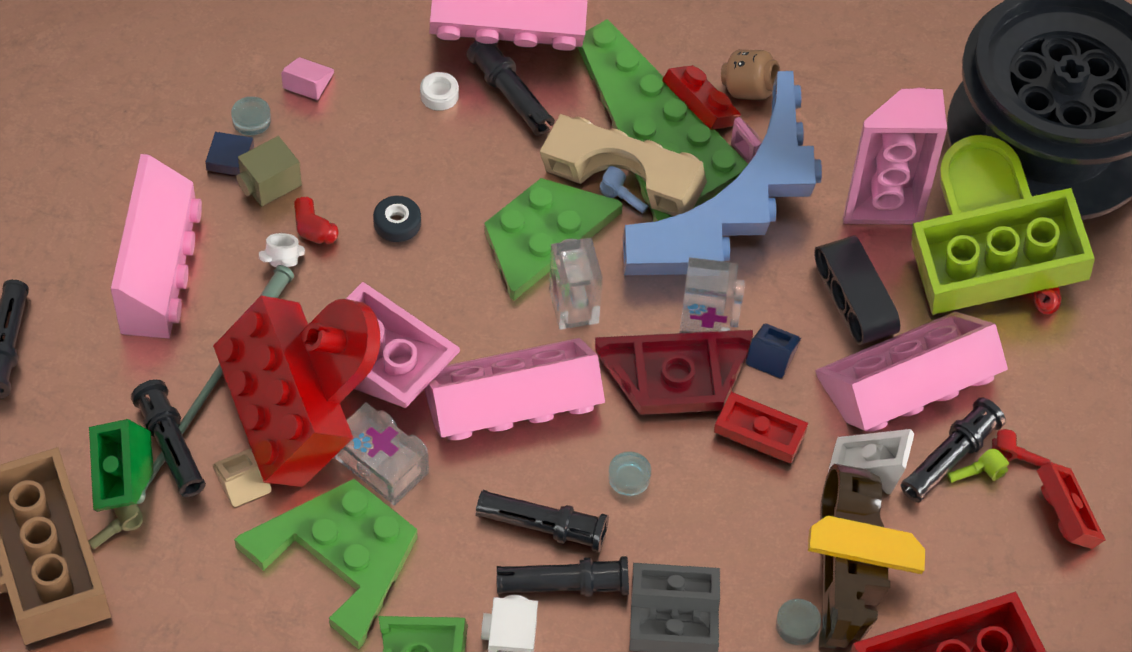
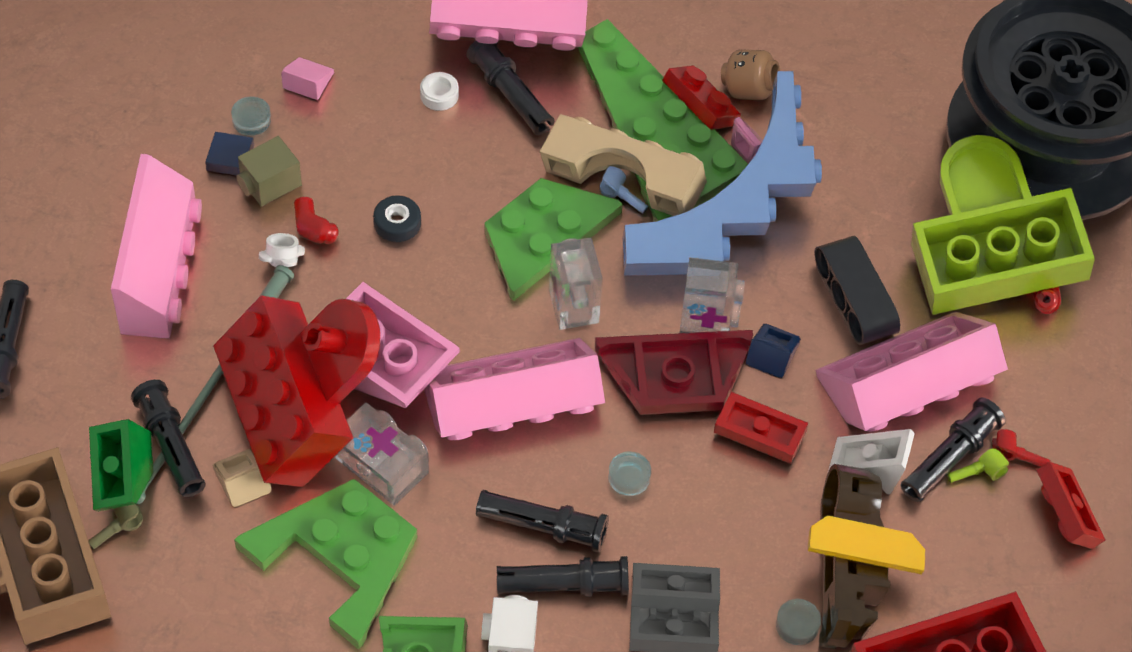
(897, 159): bright pink slope -> none

